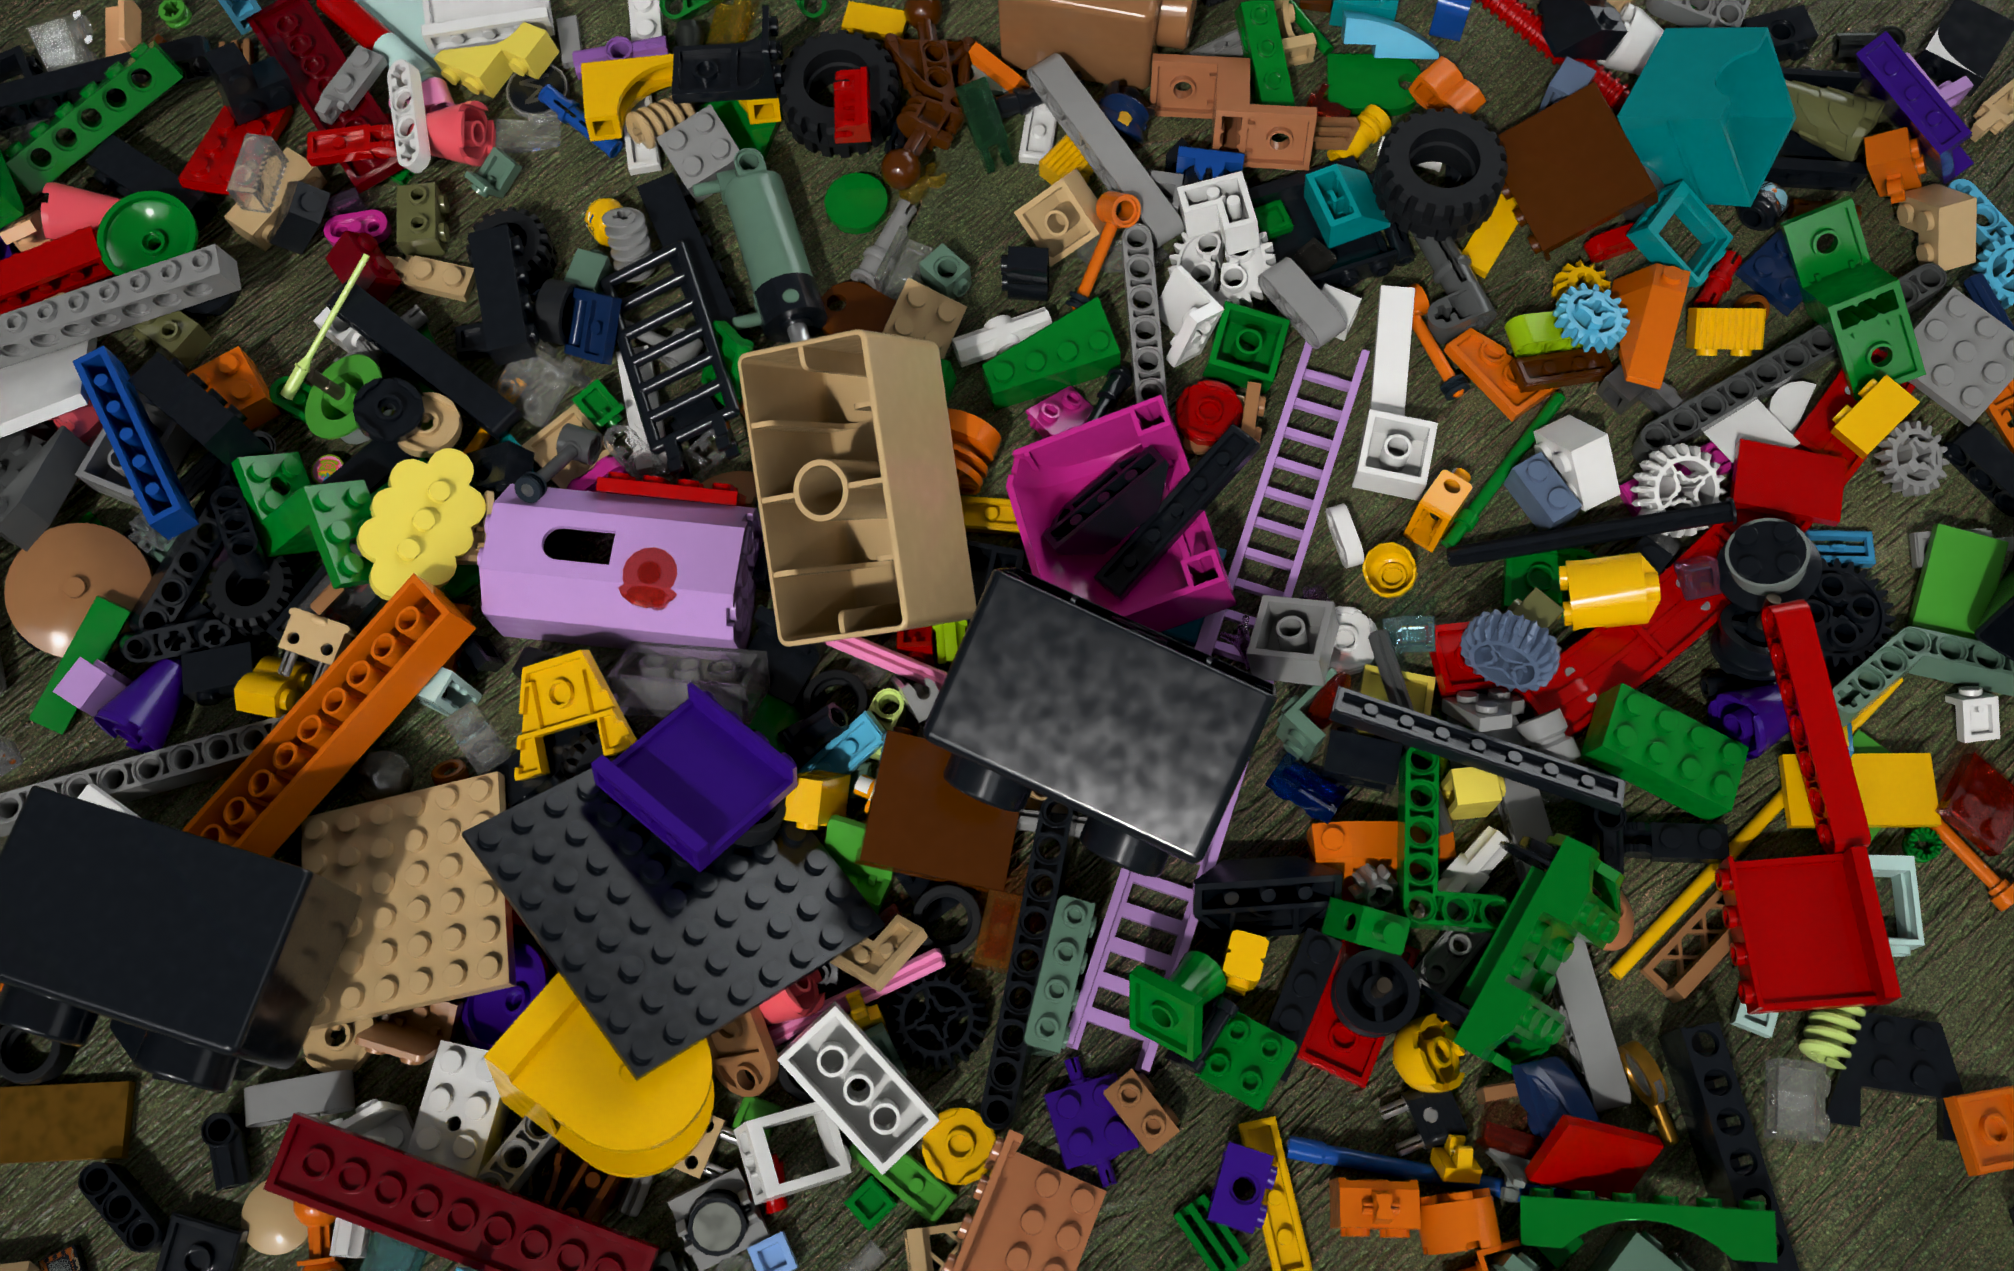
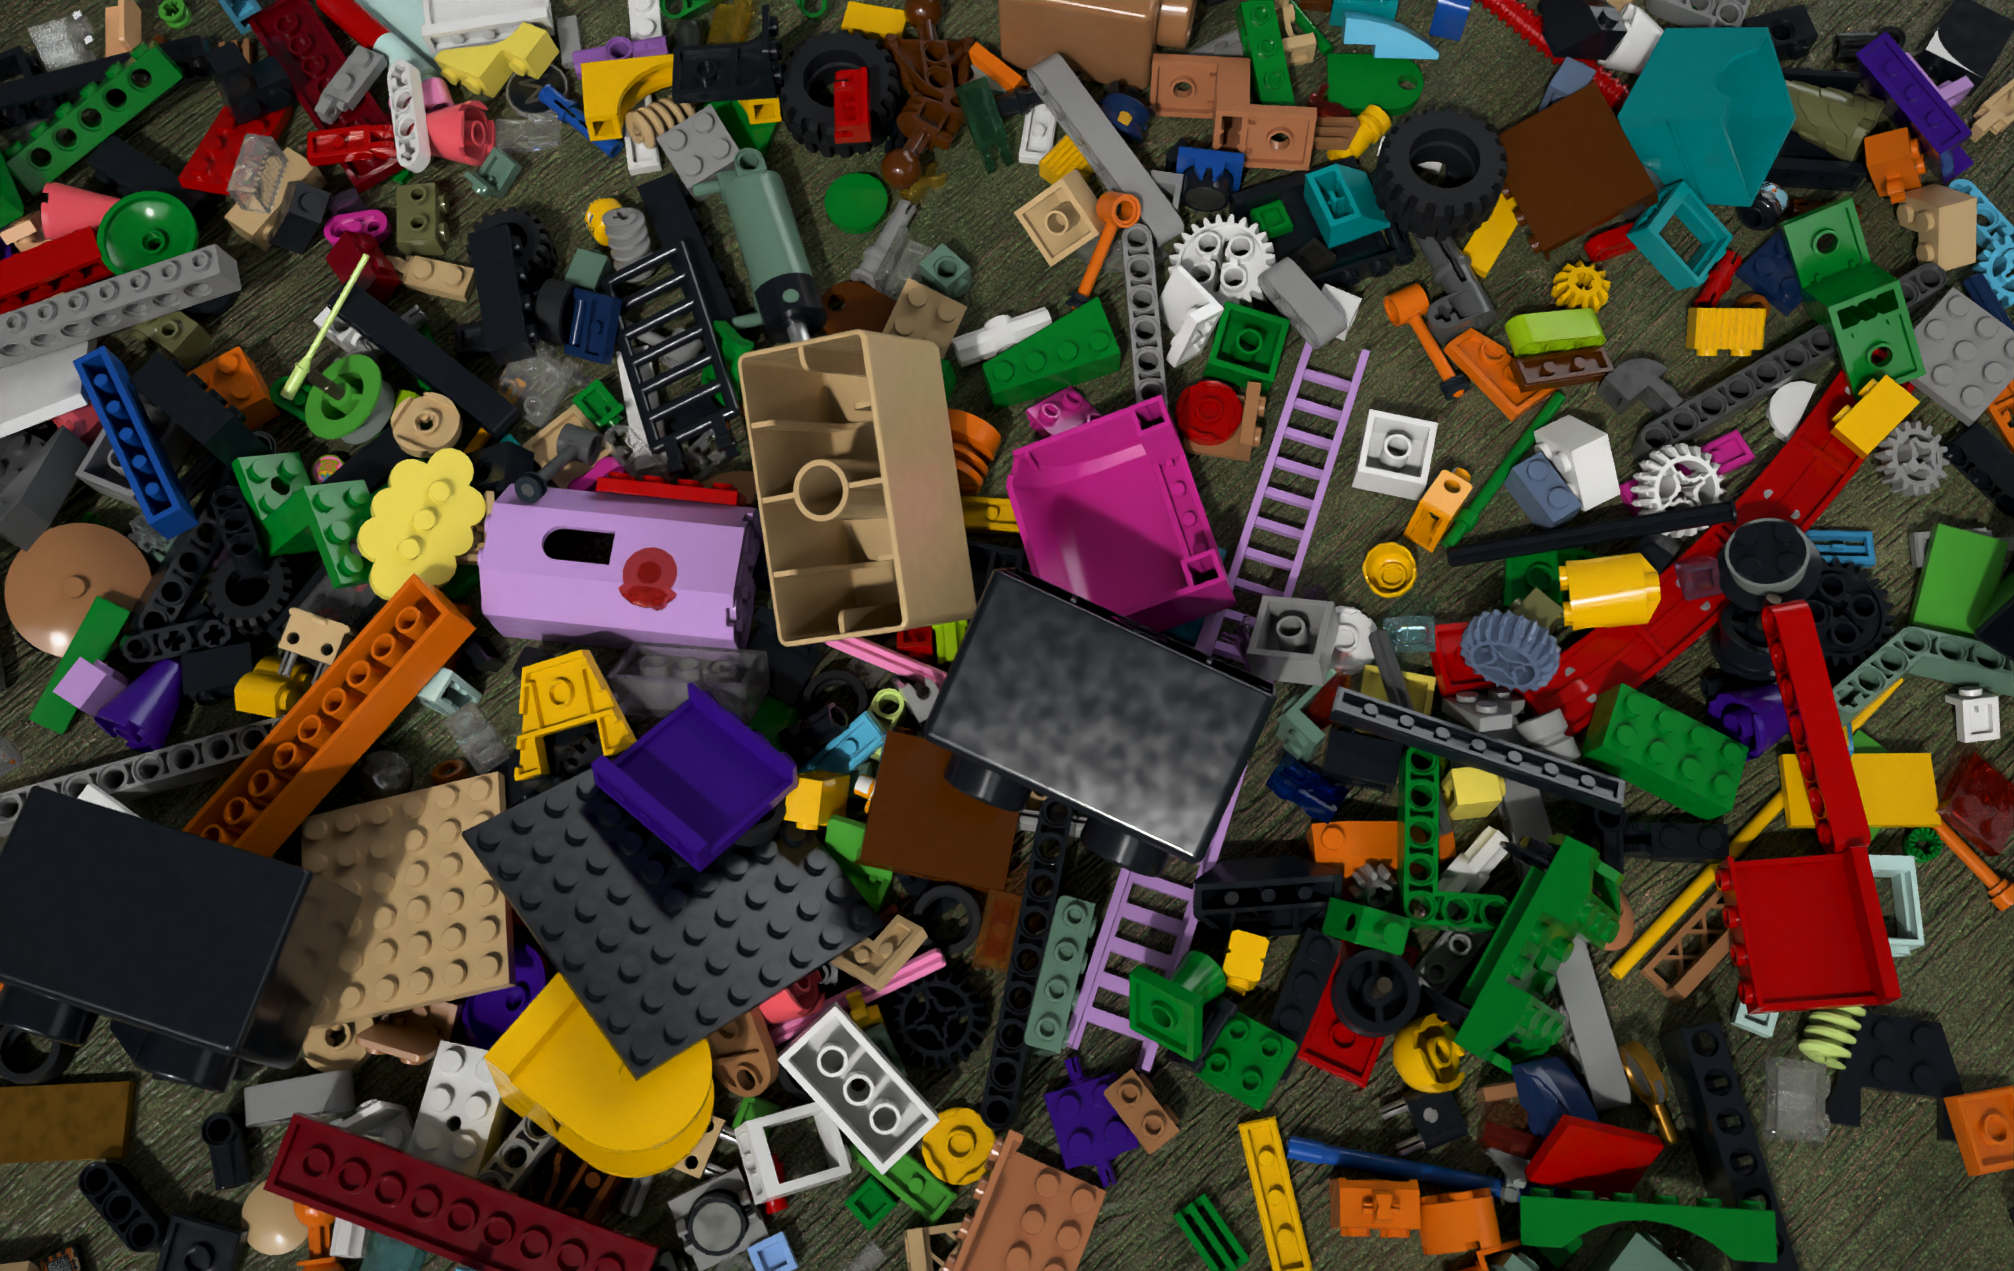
(326, 599): medium nougat tile -> none
(387, 394): black plate -> none
(1026, 273): black brick -> none
(1110, 506): black wedge -> none
(1117, 381): black pin -> none
(1177, 512): black tile -> none
(1223, 206): white brick -> none
(1224, 1205): dark purple brick -> none
(1344, 535): white beam -> none
(1392, 349): white tile -> none
(1445, 87): orange brick -> none
(1456, 1161): yellow tile -> none
(1591, 318): medium azure gear -> none
(1654, 309): orange wedge -> none
(1753, 424): white sticker -> none
(1788, 482): red tile -> none

